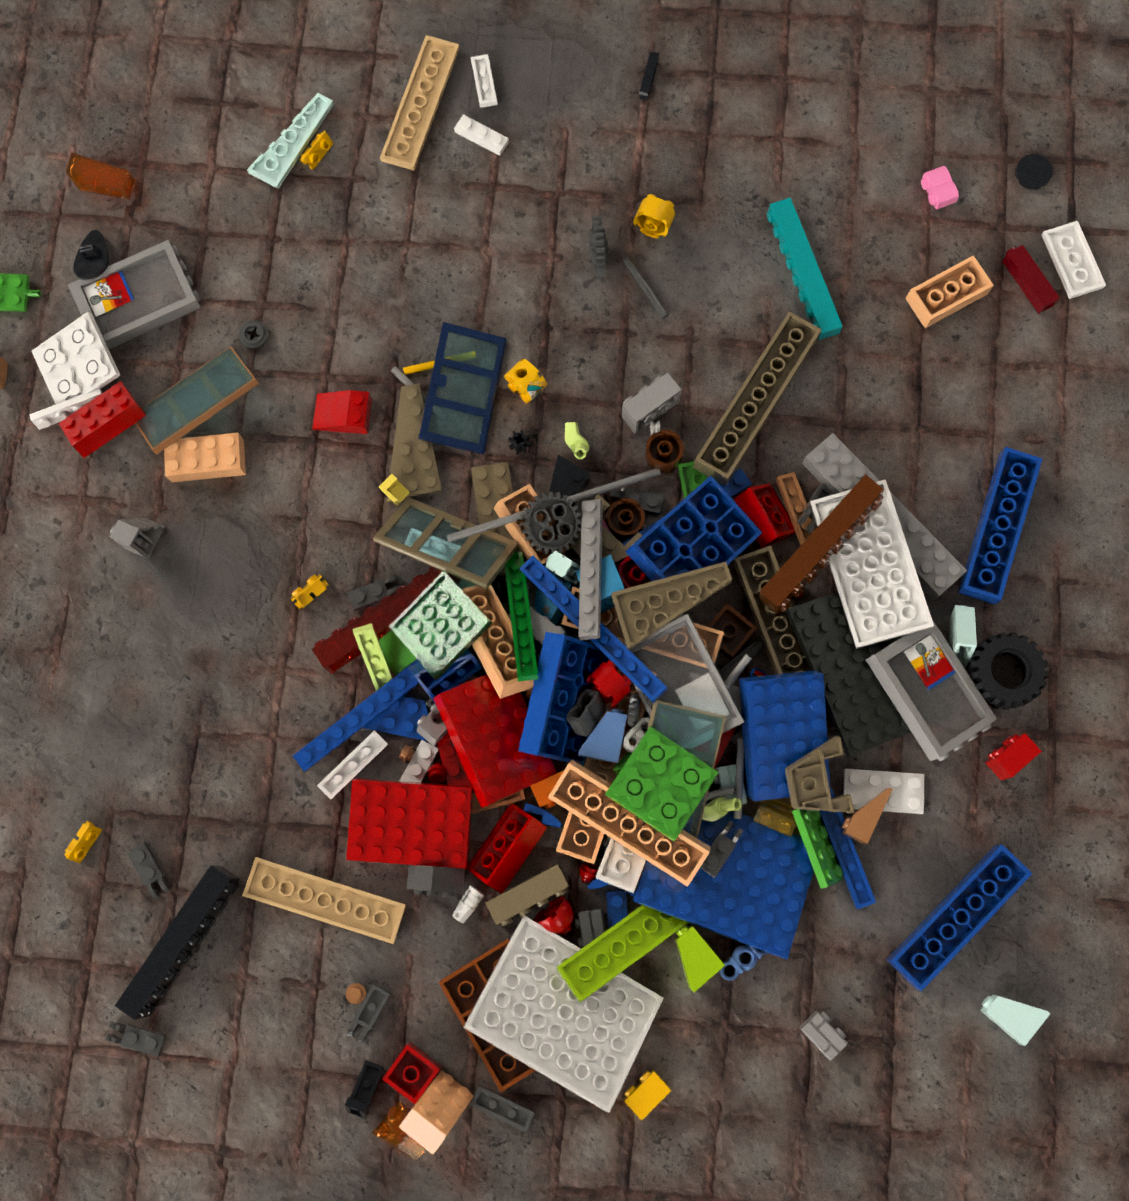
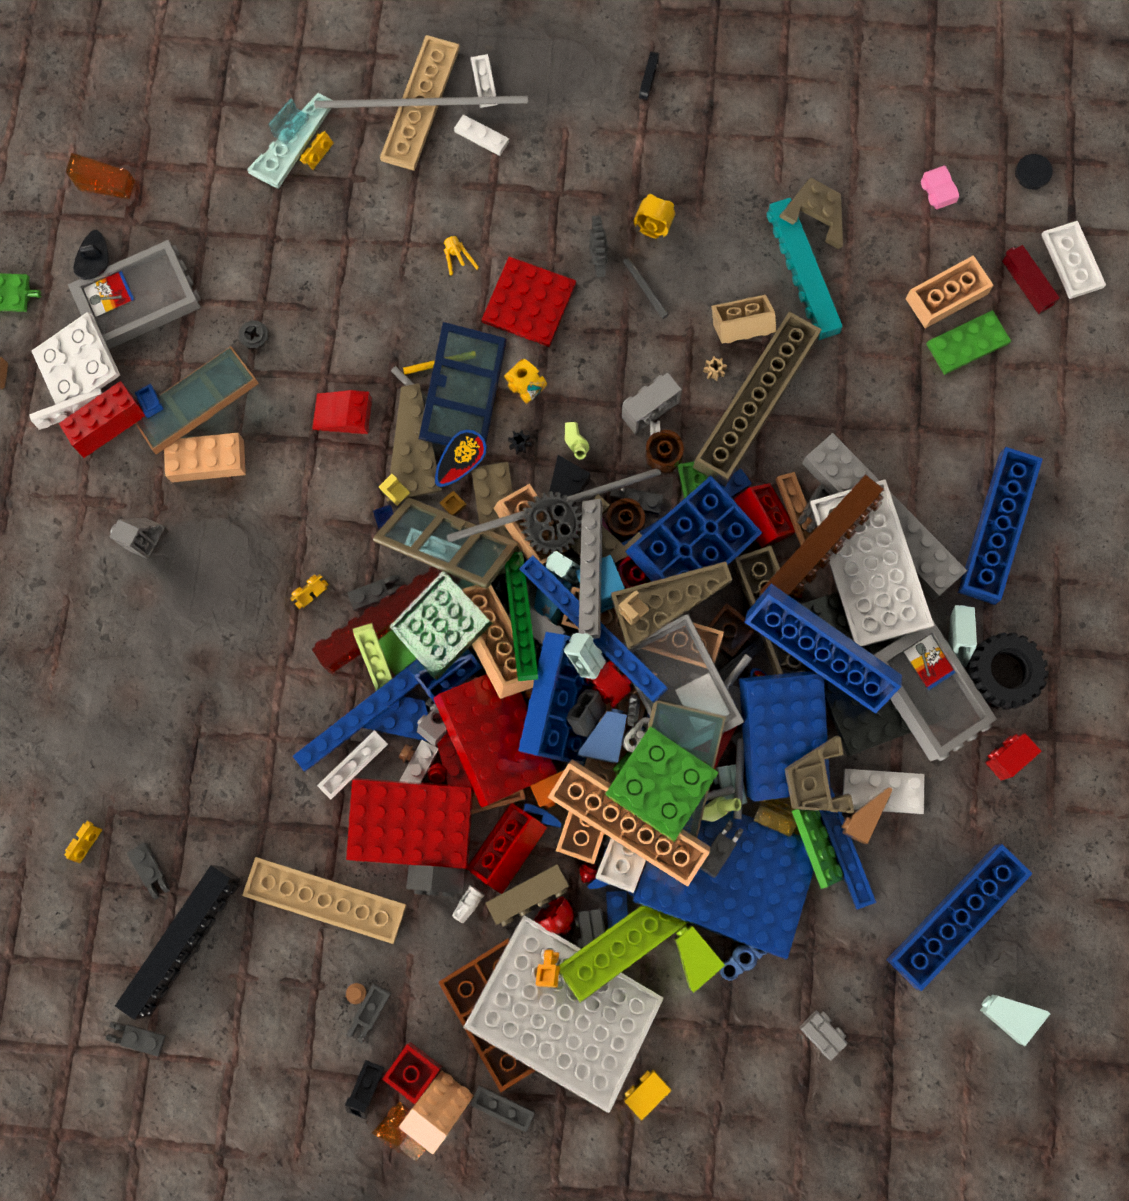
(149, 400): none -> blue tile
(287, 122): none -> clear light blue panel
(382, 515): none -> clear blue plate
(421, 102): none -> light grey piece
(453, 503): none -> pearl gold plate
(454, 248): none -> yellow plant
(460, 457): none -> shield
(529, 301): none -> red plate
(548, 972): none -> light orange plate
(584, 655): none -> light aqua brick
(633, 608): none -> tan panel
(712, 373): none -> tan gear
(744, 319): none -> tan brick
(820, 203): none -> dark tan wing
(823, 648): none -> blue brick
(968, 342): none -> bright green plate

